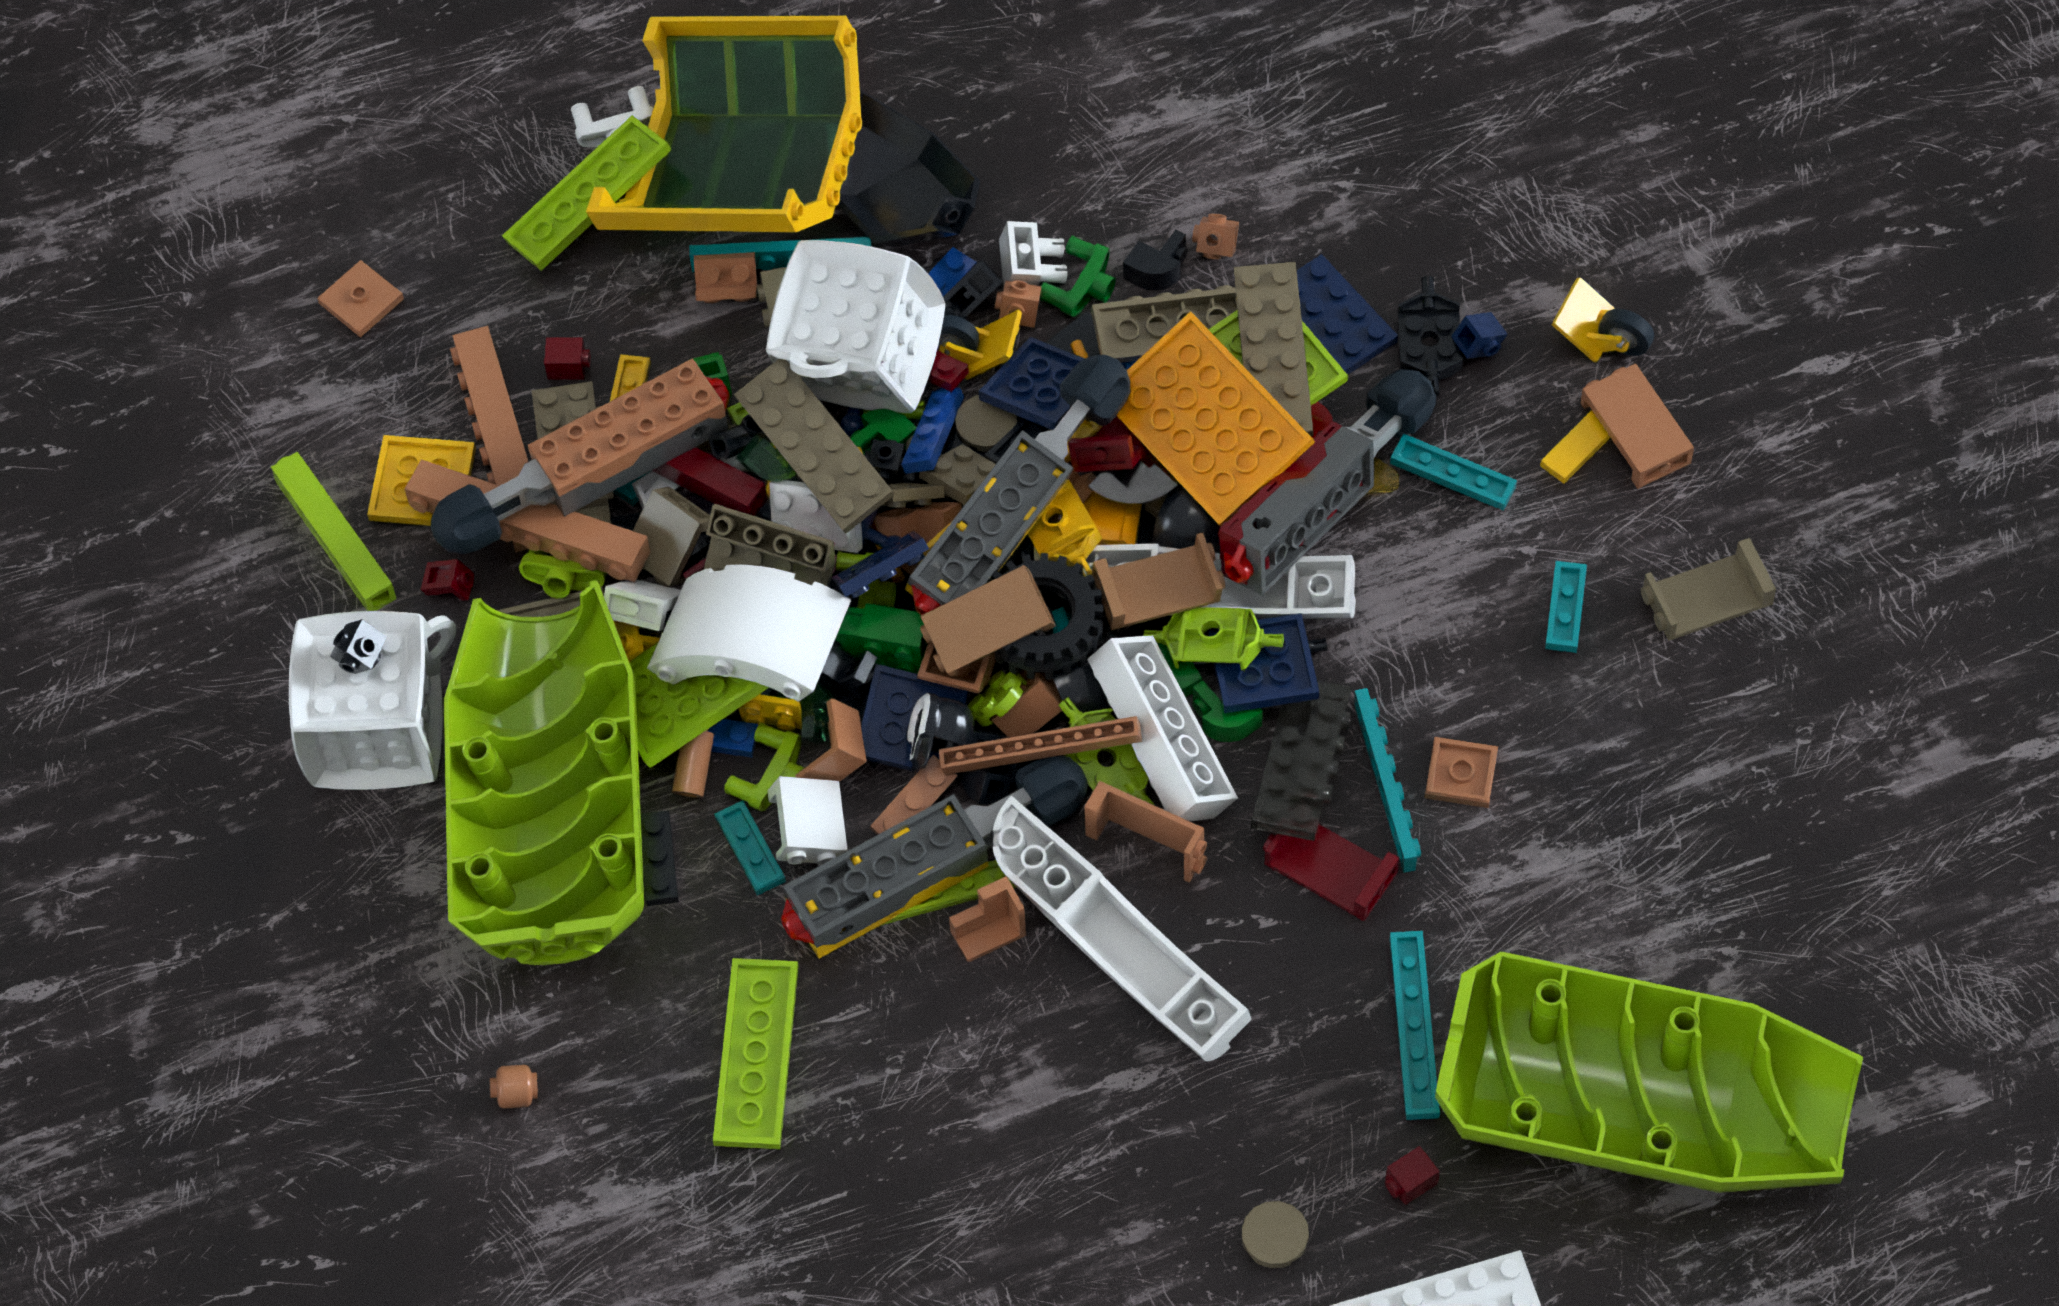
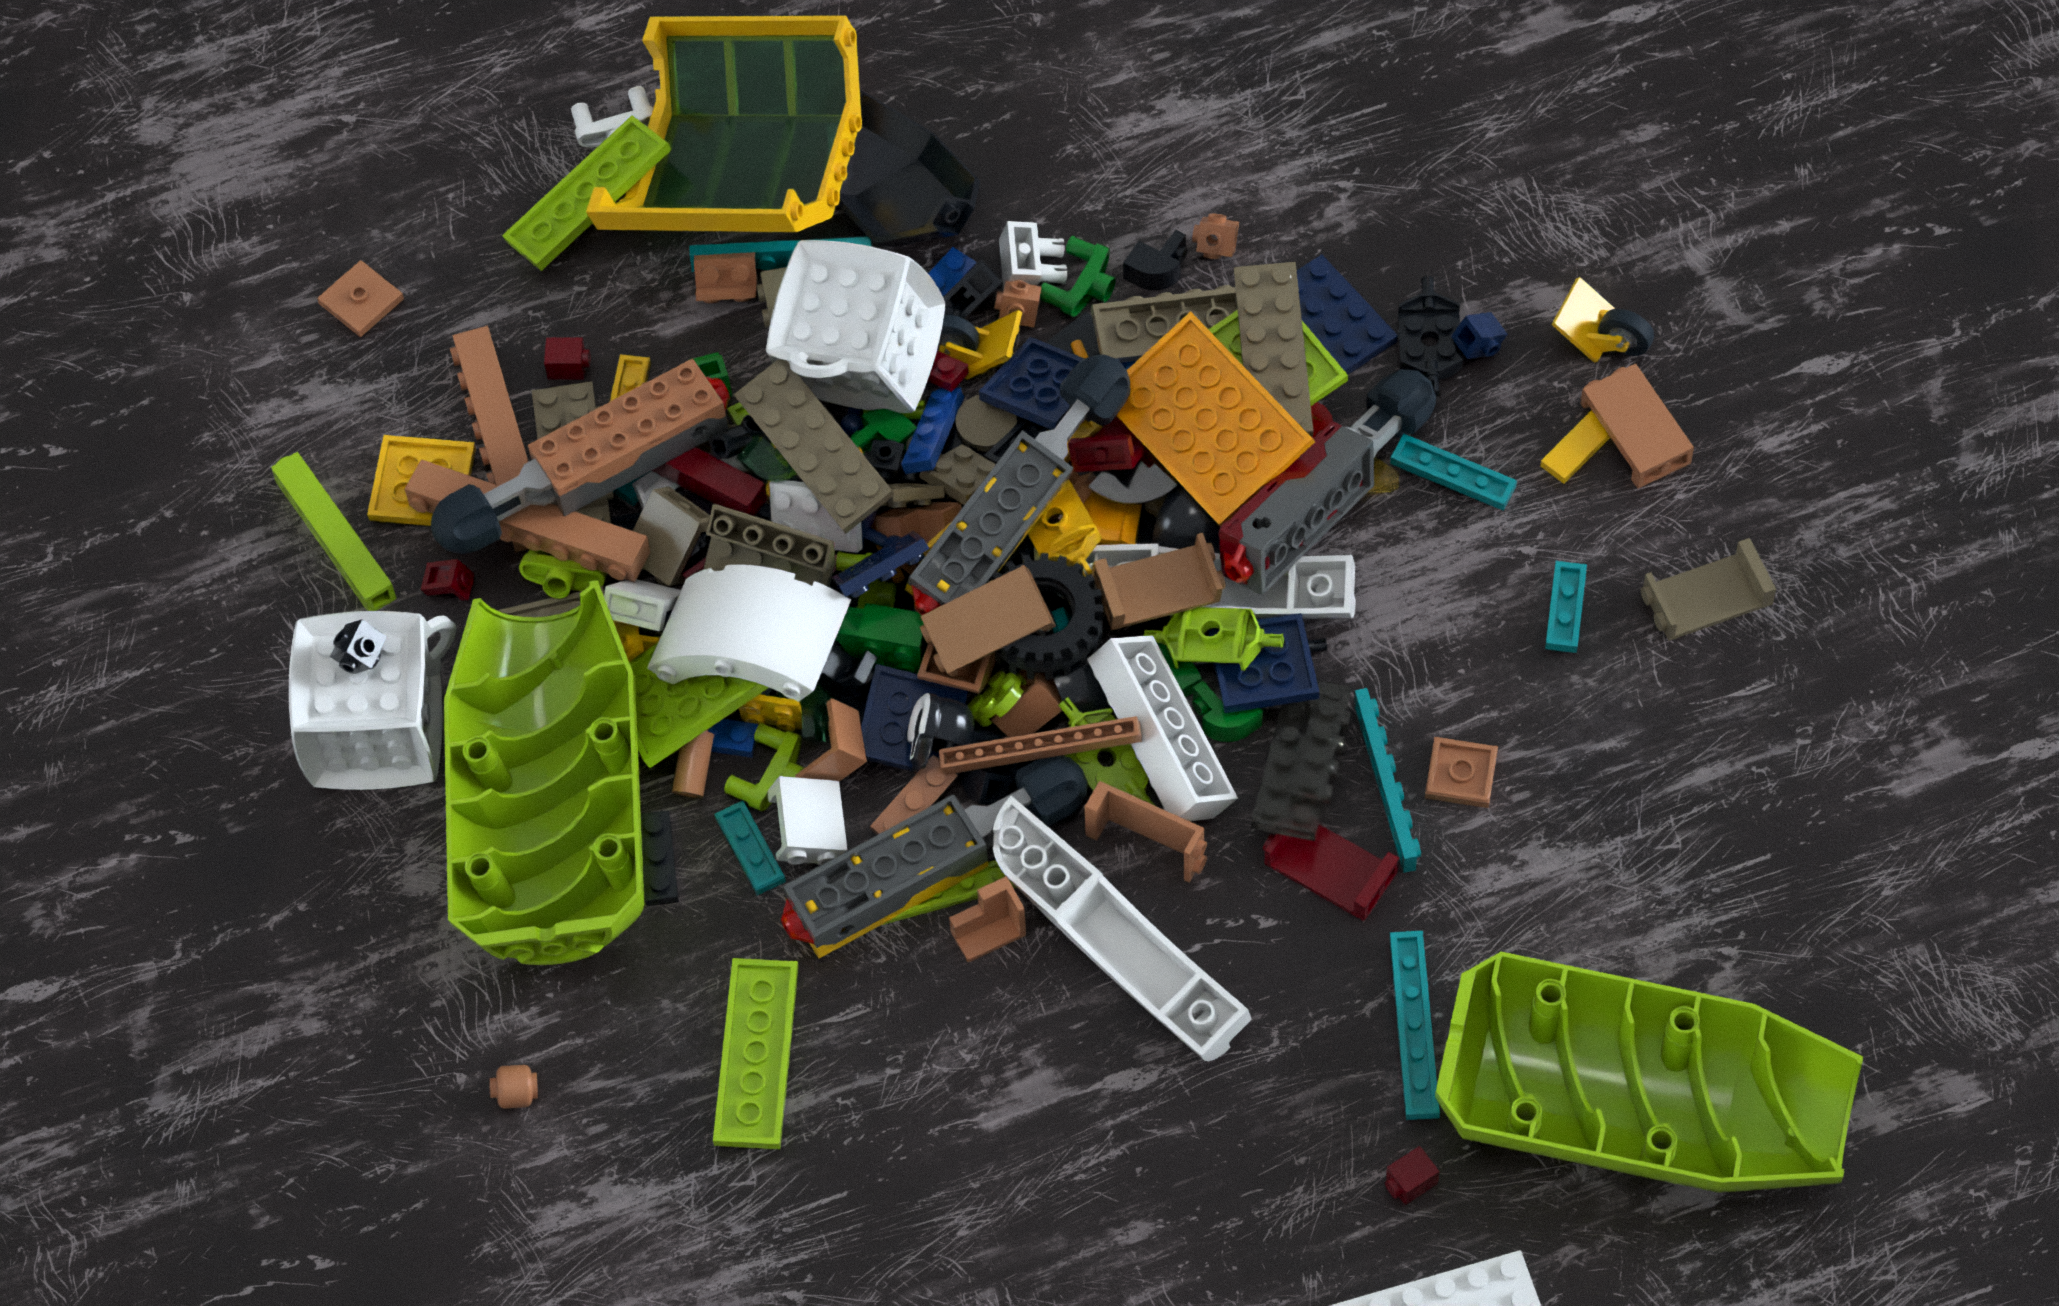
(1275, 1234): dark tan tile -> none

